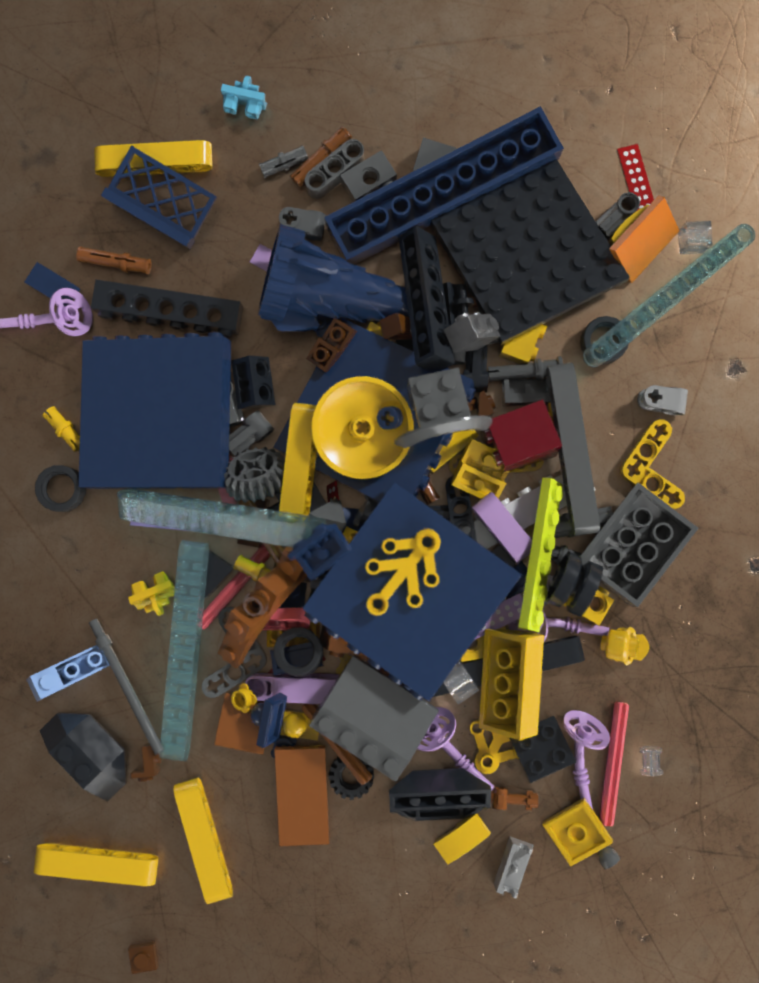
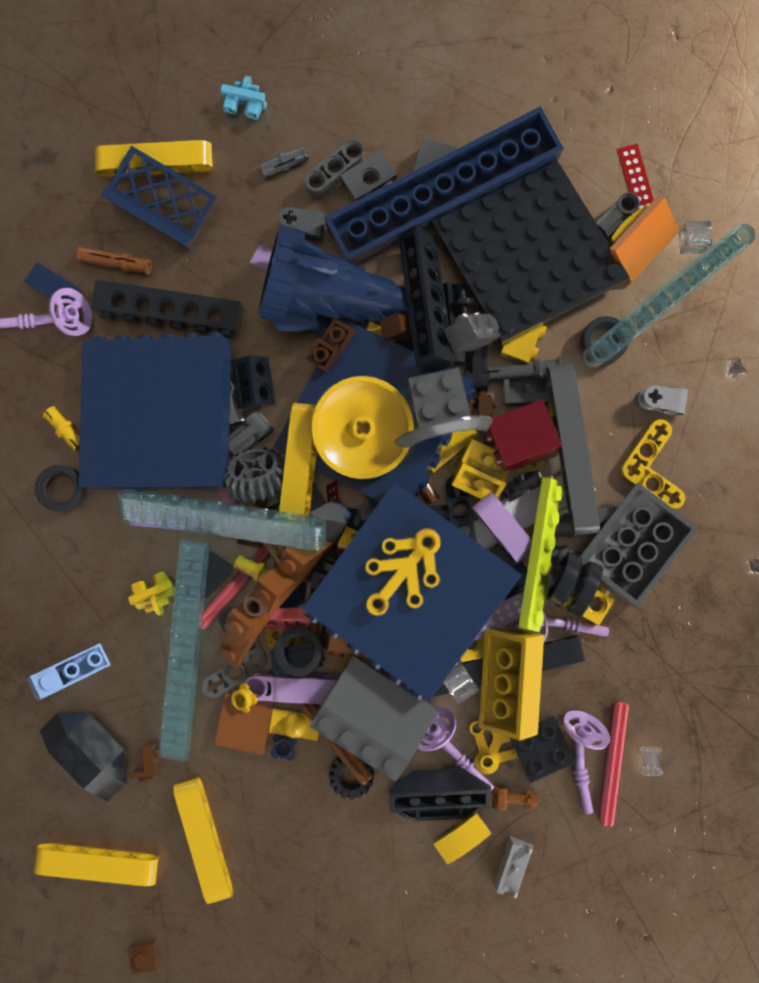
(104, 643): dark grey bar -> none
(269, 719): dark blue tile -> none
(302, 795): dark orange tile -> none
(320, 550): dark blue bracket -> none
(328, 146): dark orange pin -> none
(394, 412): dark blue bush -> none
(514, 487): none -> black piece
(577, 832): yellow tile -> none
(608, 857): dark grey hinge -> none
(624, 645): yellow head -> none

